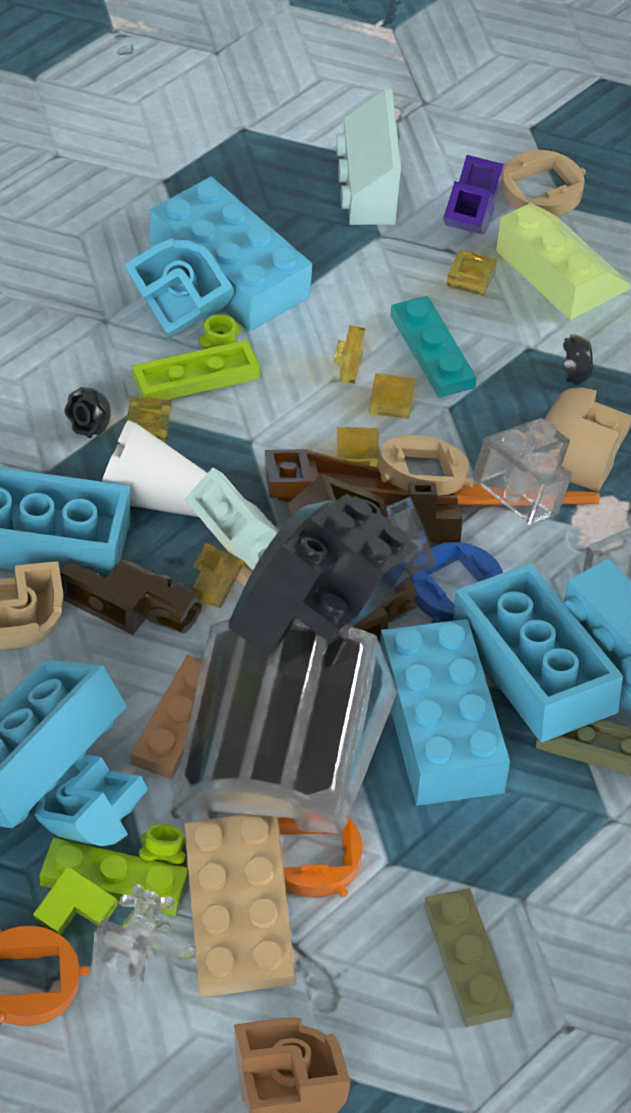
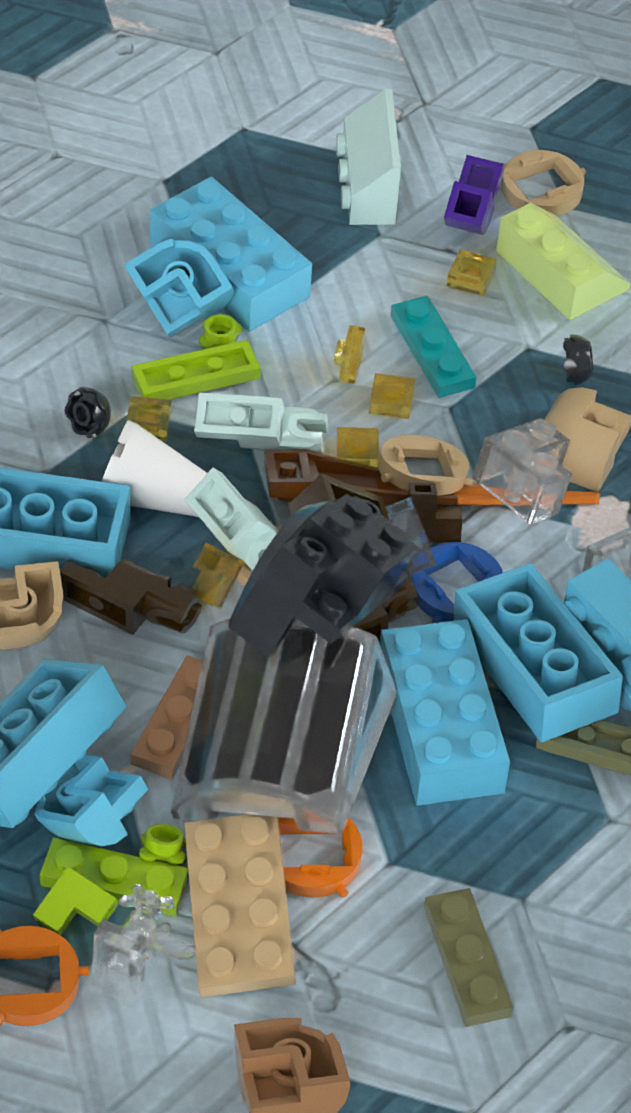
(259, 422): none -> light aqua plate

